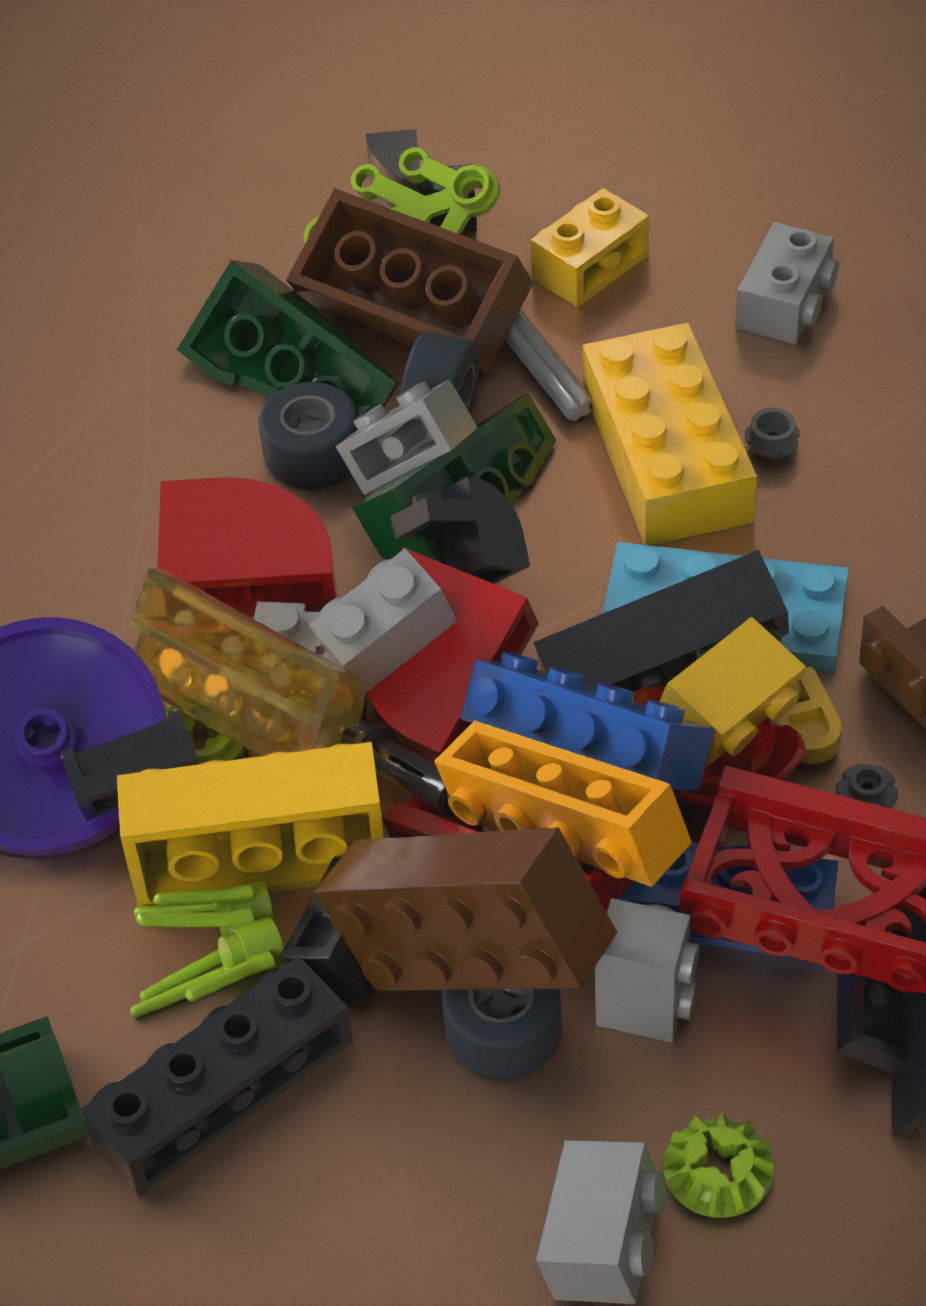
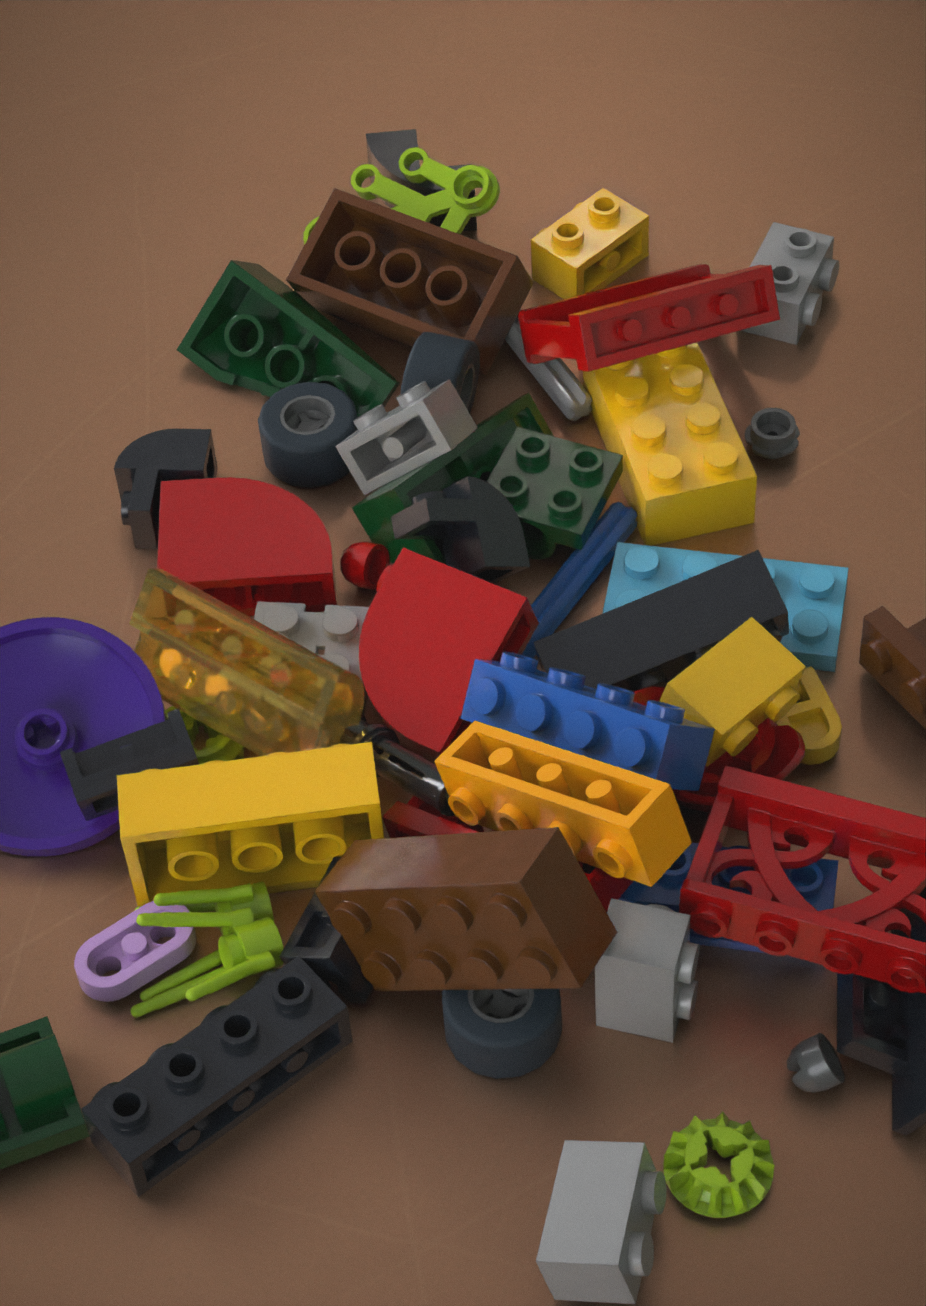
(131, 952): none -> lavender plate
(158, 458): none -> black brick
(364, 563): none -> red hinge
(383, 620): light grey brick -> none
(555, 488): none -> dark green plate
(580, 571): none -> blue axle
(648, 316): none -> red fence
(815, 1064): none -> dark grey hinge
(870, 776): dark grey plate -> none

